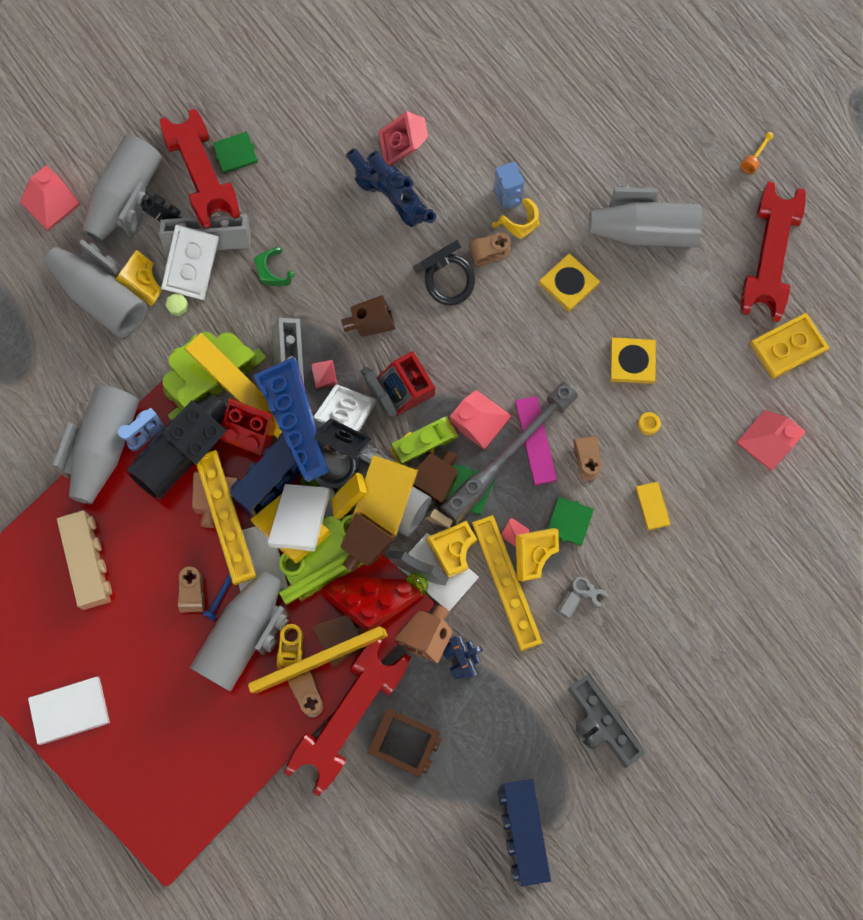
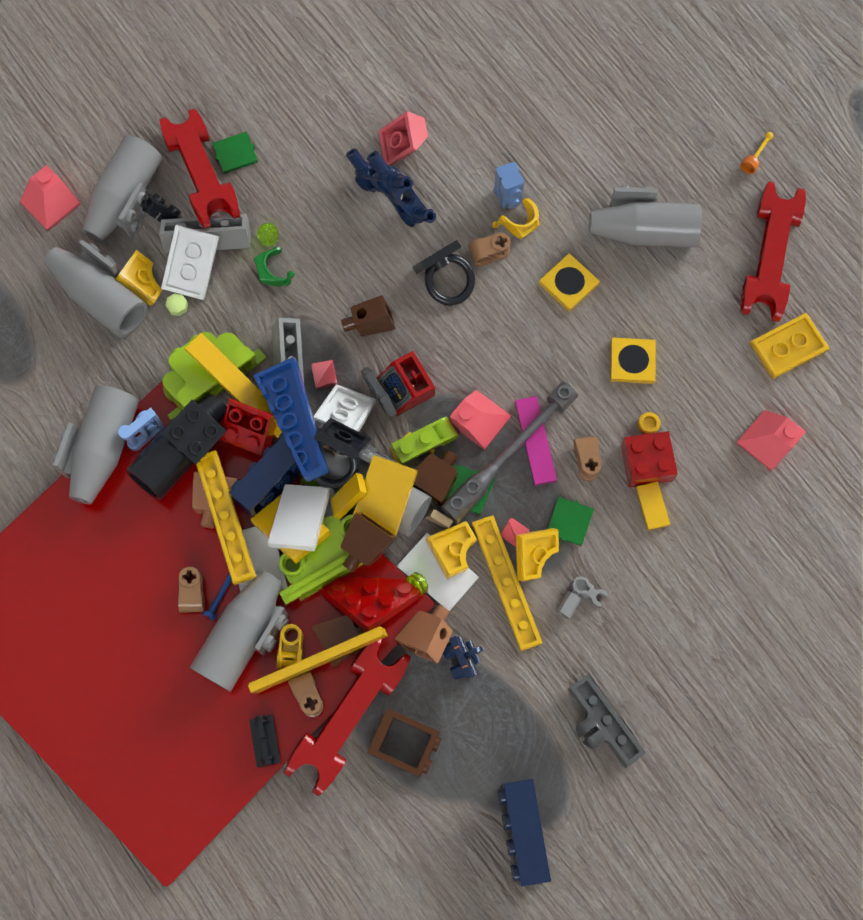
(68, 710): white tile -> none
(84, 560): tan brick -> none
(264, 741): none -> black hinge
(267, 234): none -> clear neon green tile
(411, 565): dark grey tile -> none
(648, 459): none -> red brick

